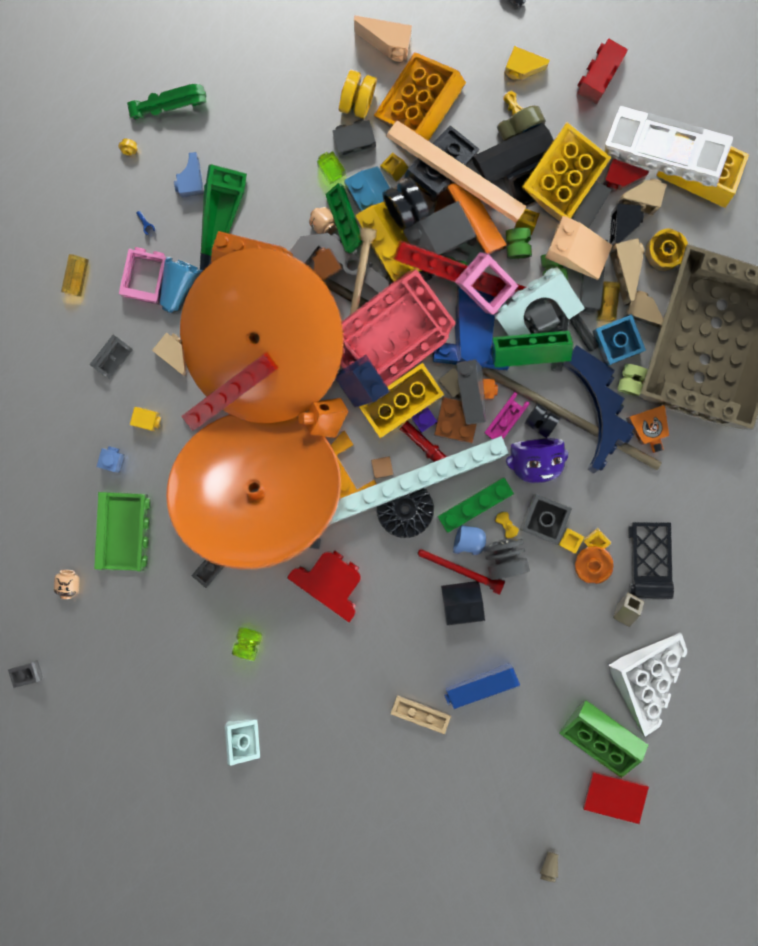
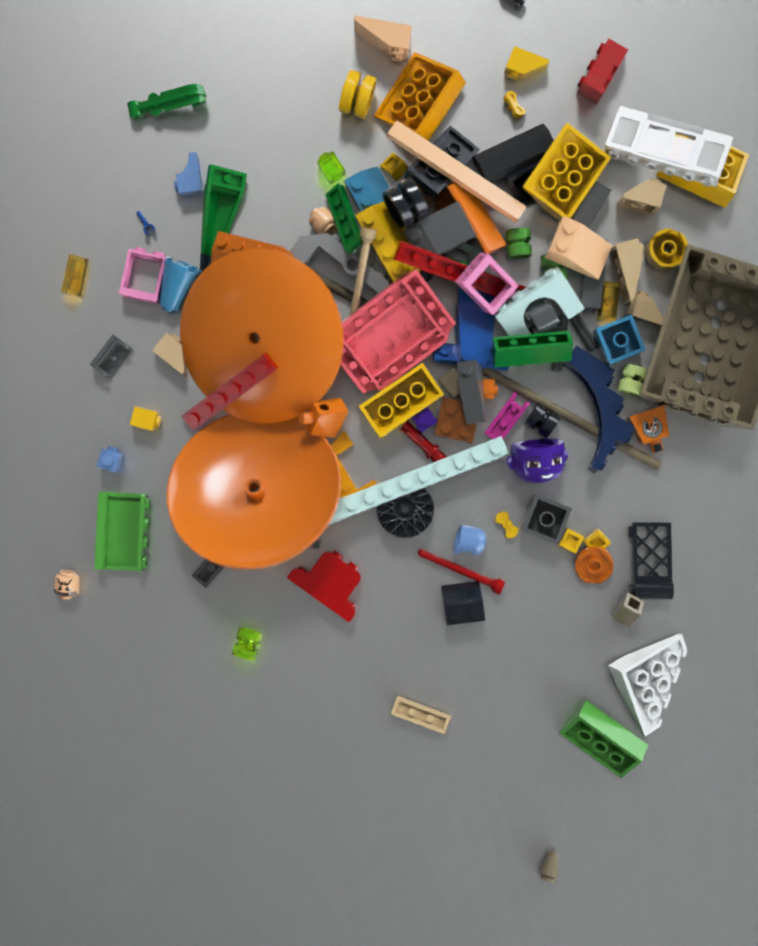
(25, 674): flat silver slope -> none
(128, 147): yellow plate -> none
(242, 741): light aqua slope -> none
(326, 263): dark orange arch -> none
(354, 137): dark grey brick -> none
(362, 382): dark blue slope -> none
(382, 467): medium nougat slope -> none
(475, 505): green brick -> none
(482, 686): blue slope -> none
(506, 559): dark grey wheel -> none
(521, 122): olive animal -> none
(527, 220): yellow slope -> none
(615, 797): red tile -> none
(622, 175): red slope -> none
(624, 222): black slope -> none

